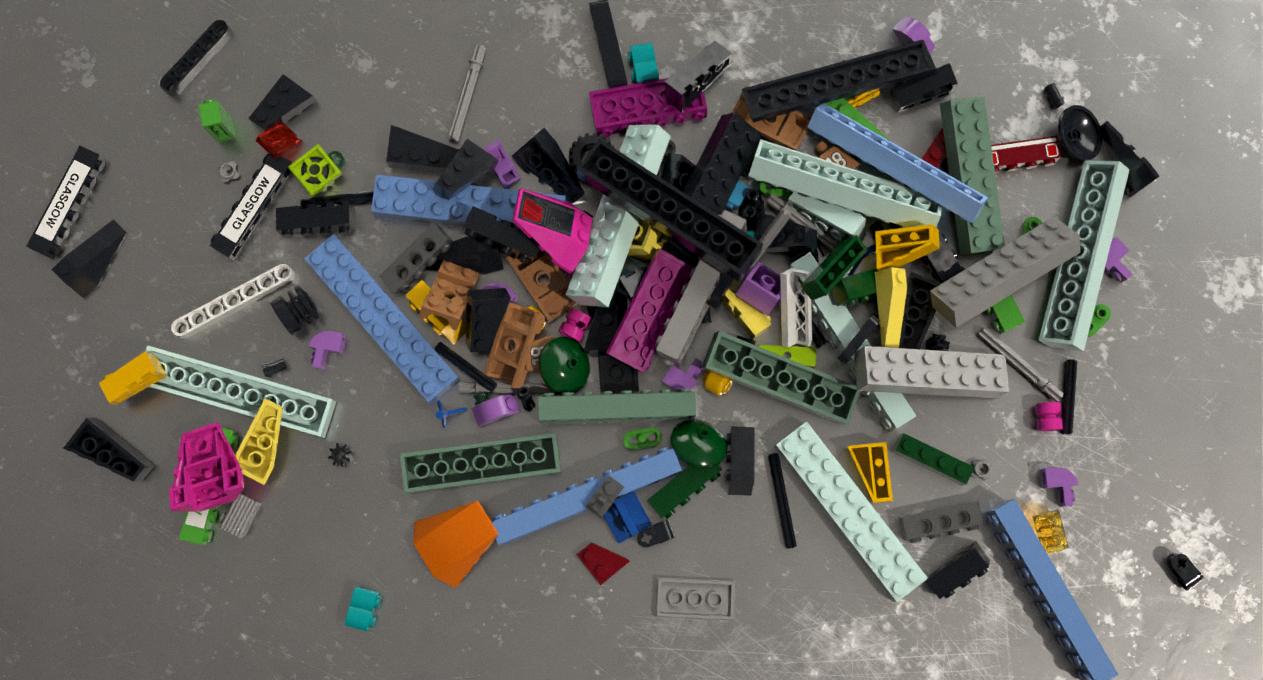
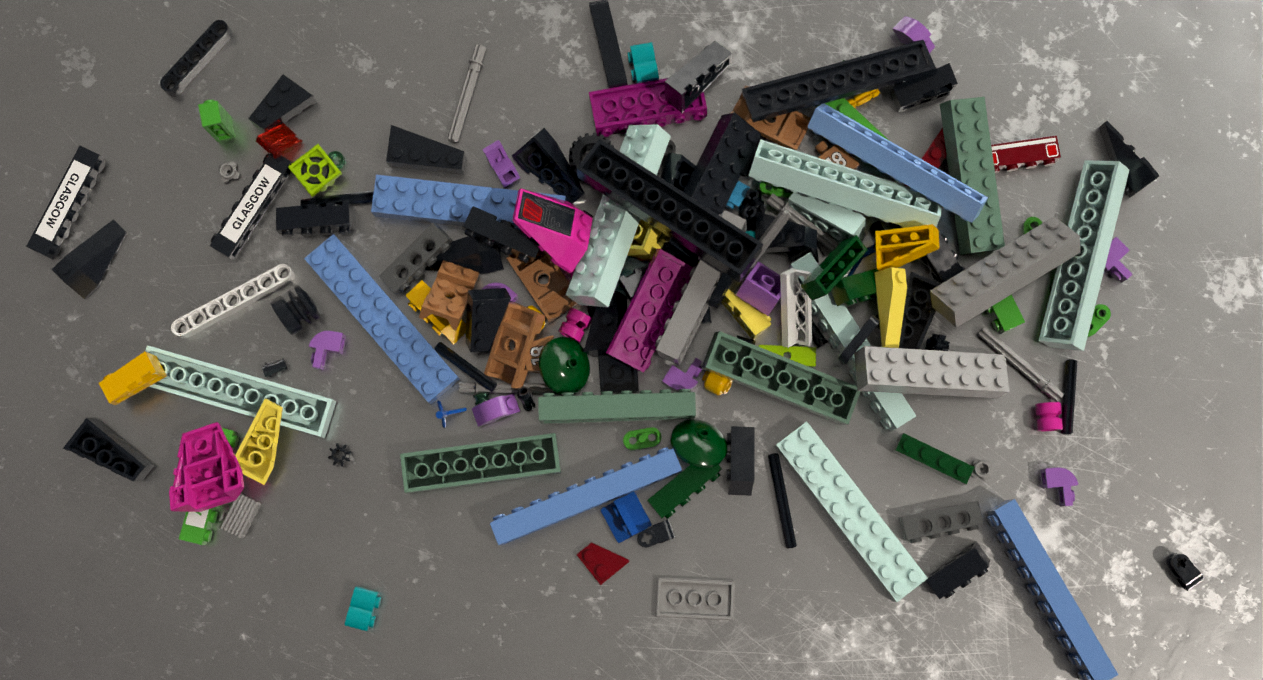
(454, 541): orange wedge -> none
(465, 168): black wedge -> none
(604, 497): dark grey plate -> none
(874, 469): yellow wedge -> none
(1050, 531): clear yellow brick -> none
(1054, 95): black pin -> none
(1080, 132): black dish -> none

